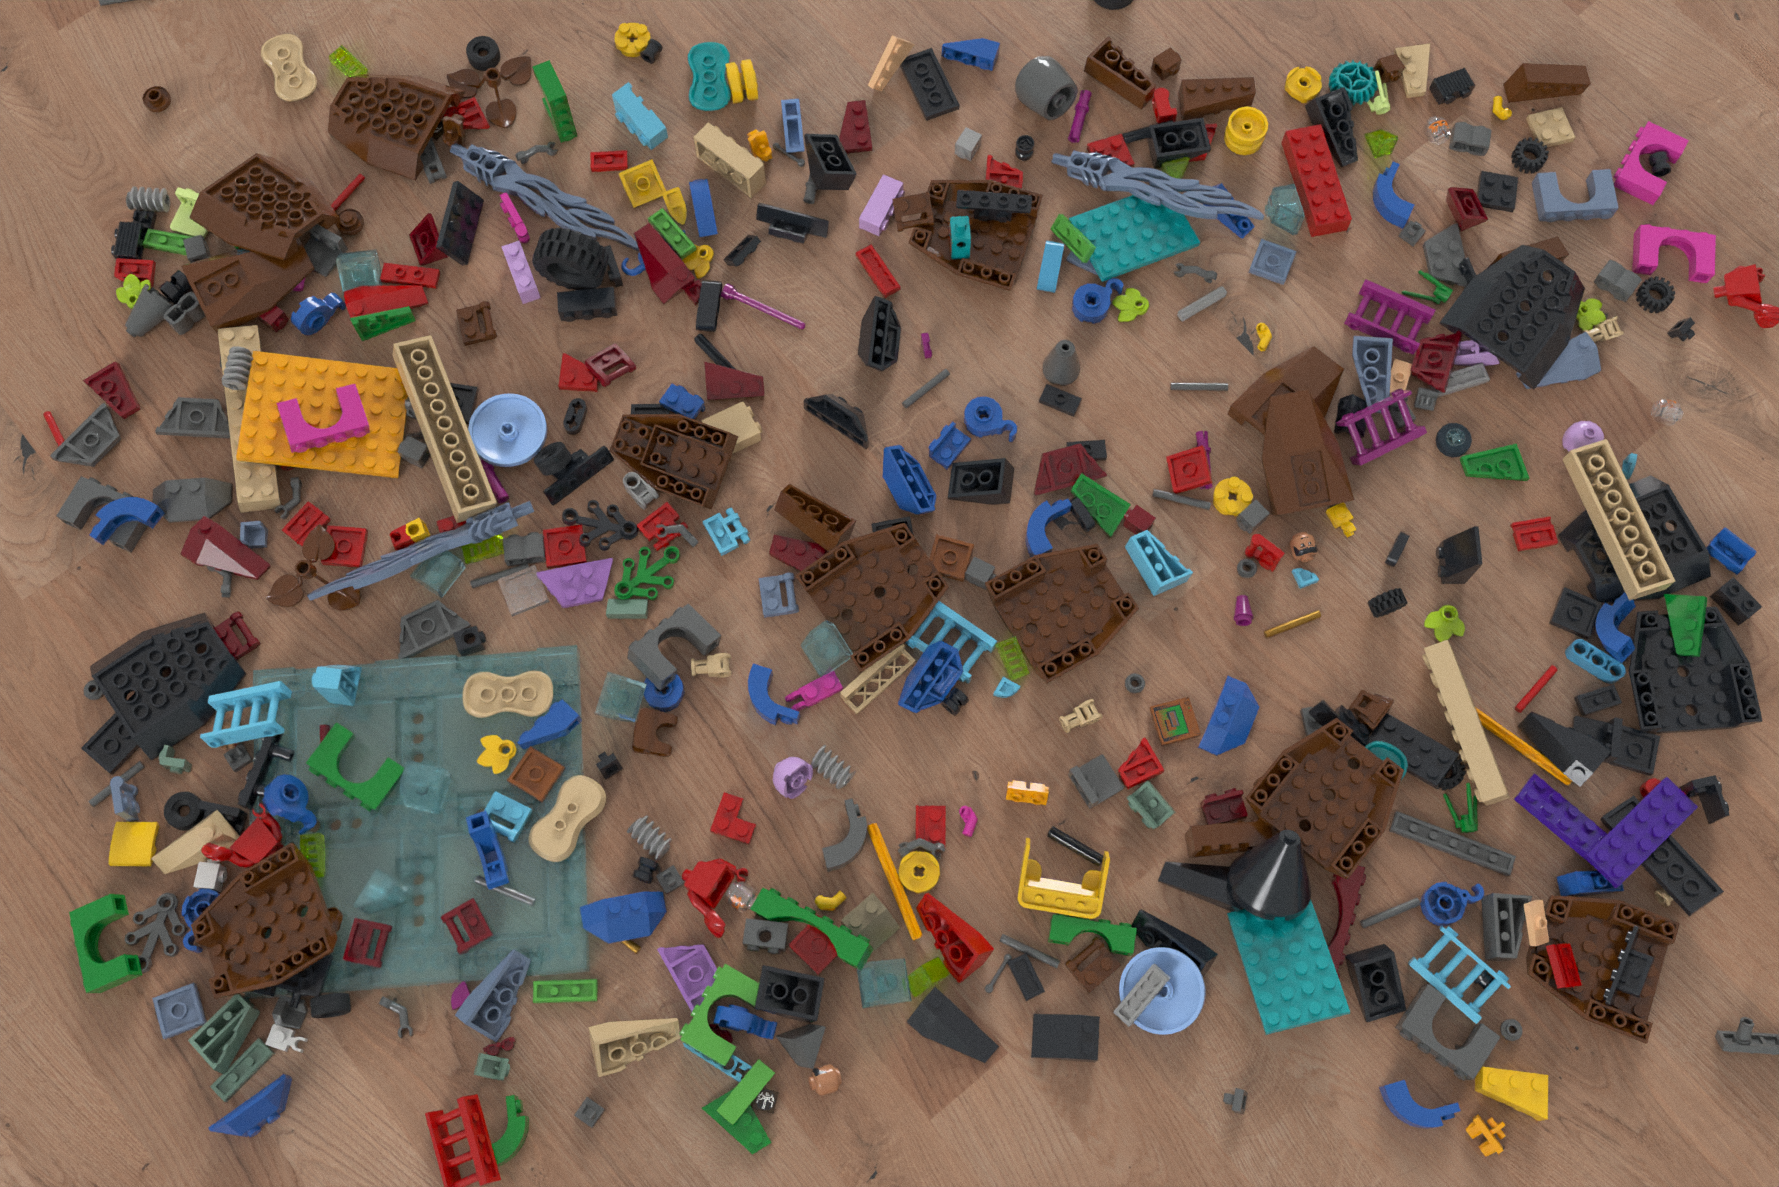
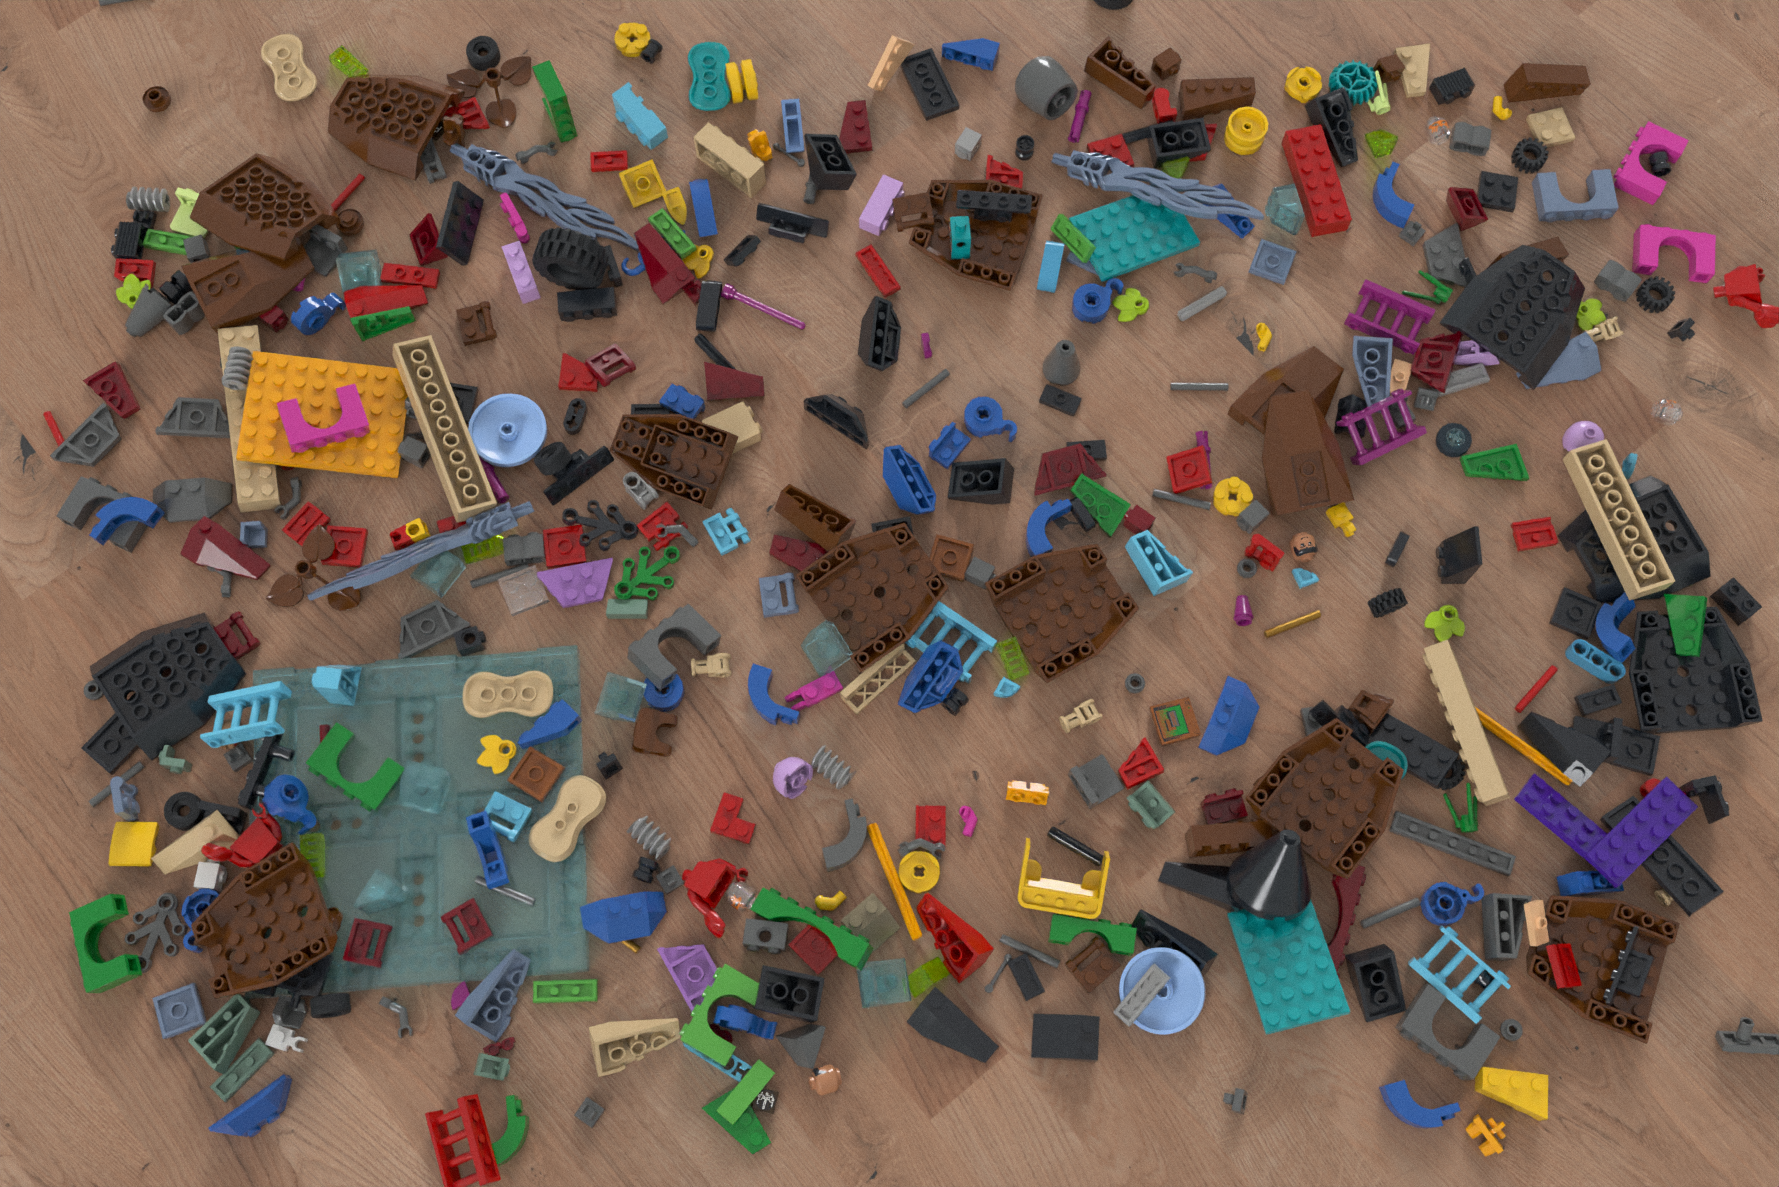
(1730, 550): blue bracket -> none

